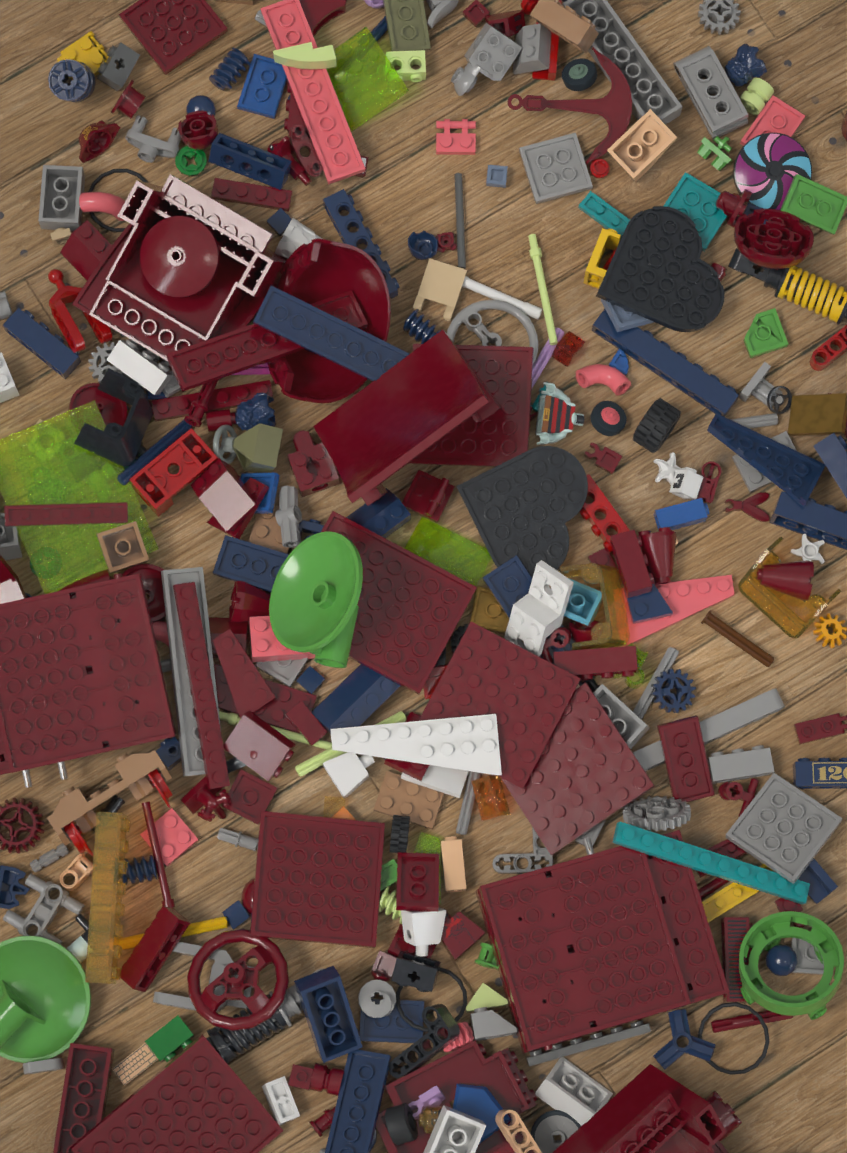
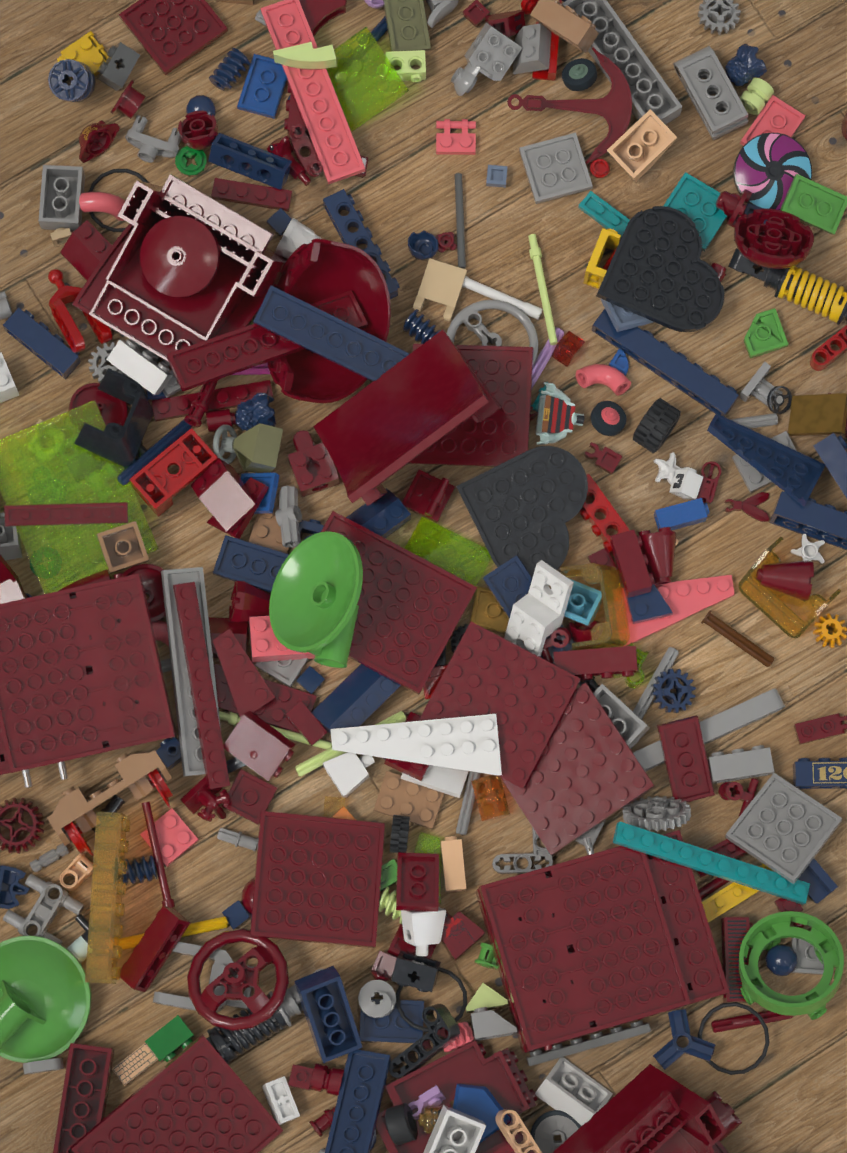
(708, 147): bright green hips -> none

